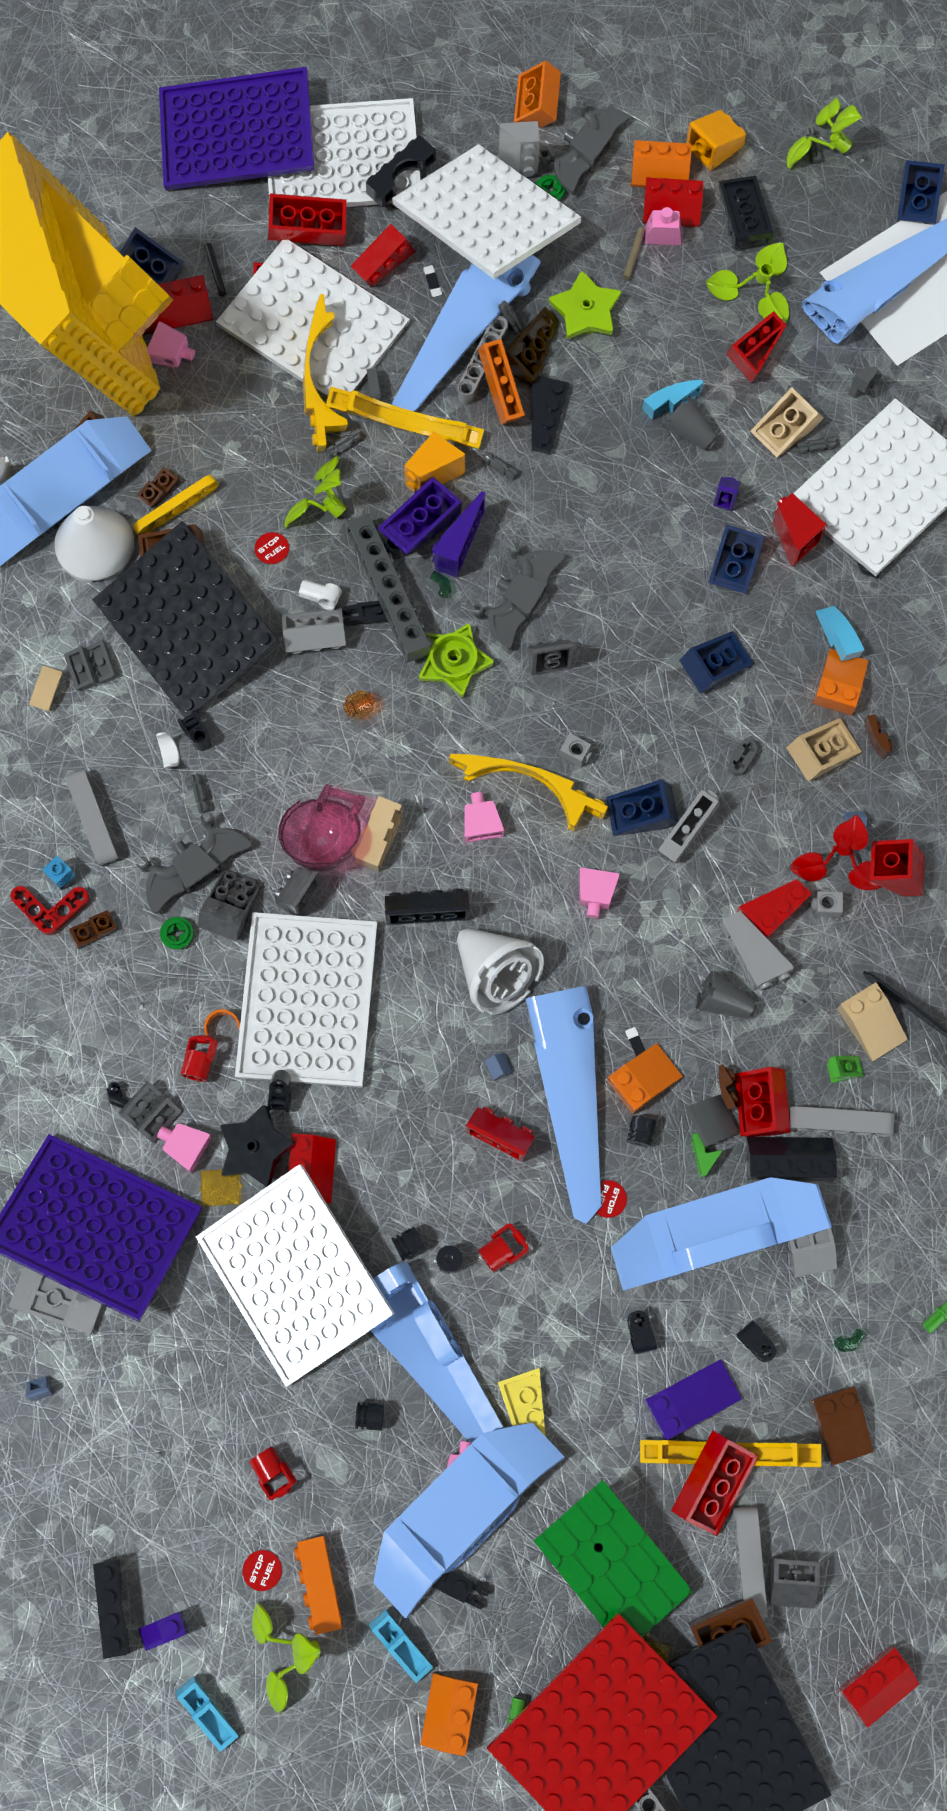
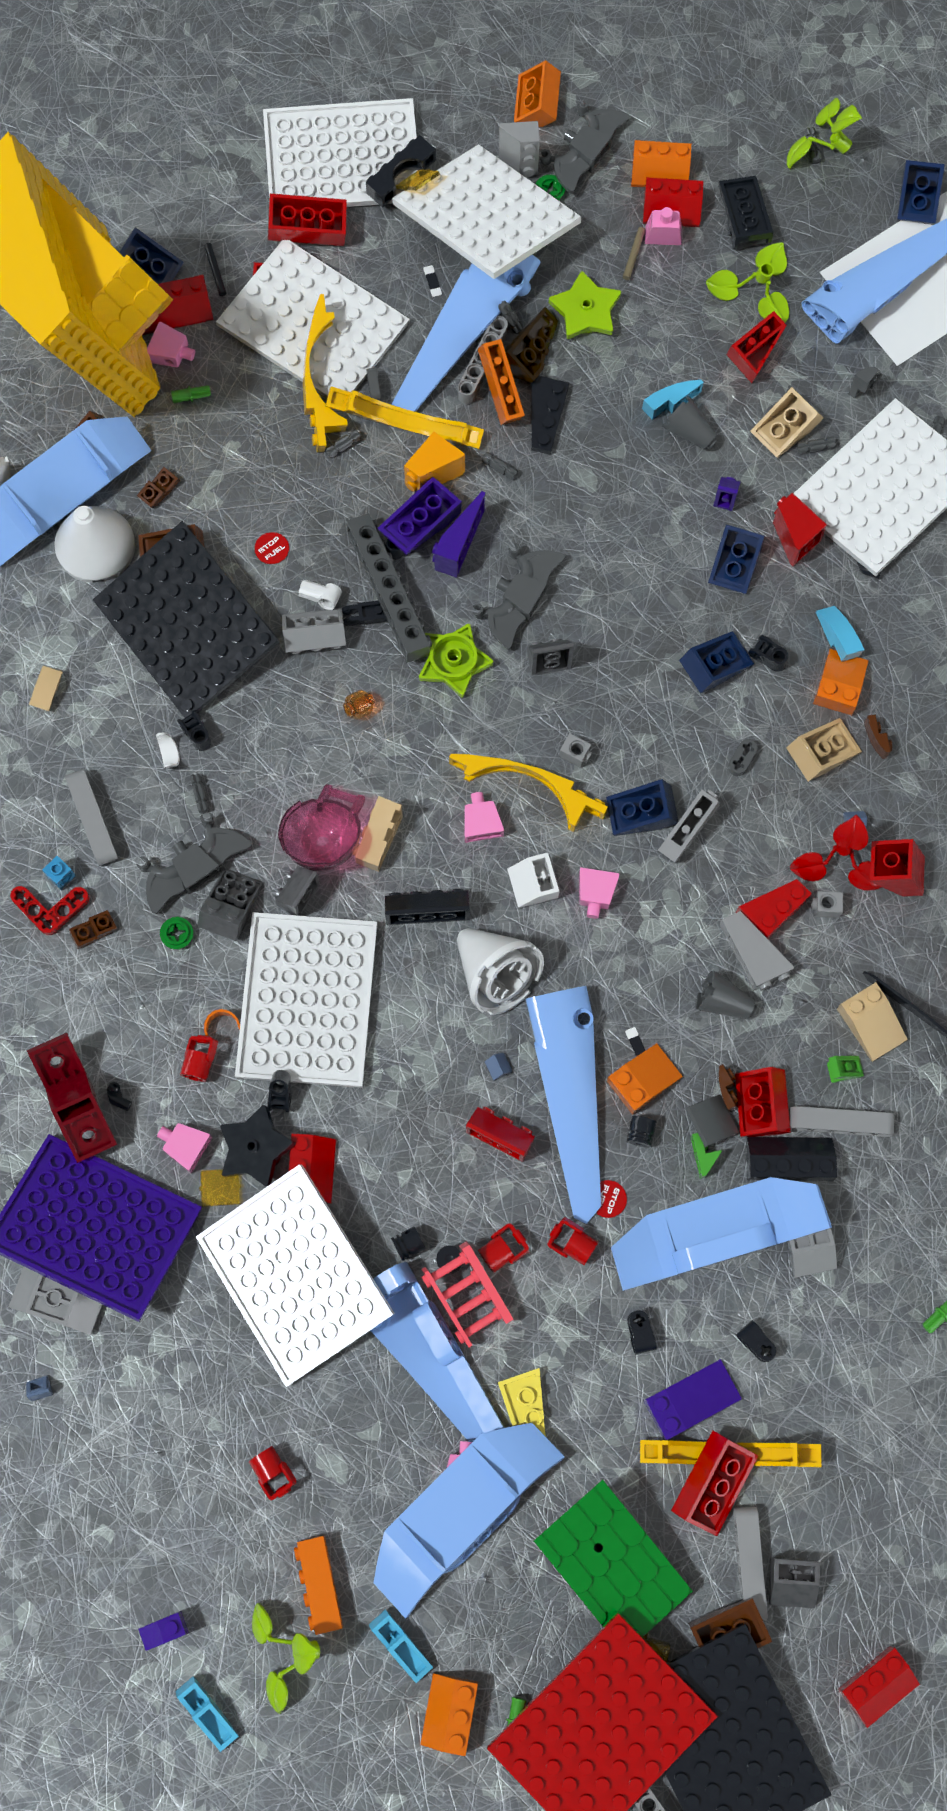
(72, 1097): none -> dark red bracket
(90, 665): dark grey slope -> none
(109, 1603): black arch -> none
(149, 1111): dark grey slope -> none
(175, 505): yellow beam -> none
(190, 393): none -> bright green axle
(236, 128): dark purple plate -> none
(262, 1570): red sticker -> none
(330, 479): lime plant -> none
(369, 1416): black piece -> none
(383, 256): red wedge -> none
(417, 180): none -> clear yellow piece
(444, 584): clear green arm -> none
(459, 1588): black hinge -> none
(487, 1294): none -> coral fence
(533, 880): none -> white slope
(579, 1245): none -> red piece
(715, 138): light orange slope -> none
(766, 651): none -> black piece
(842, 1425): reddish brown slope -> none
(850, 1344): clear green arm -> none

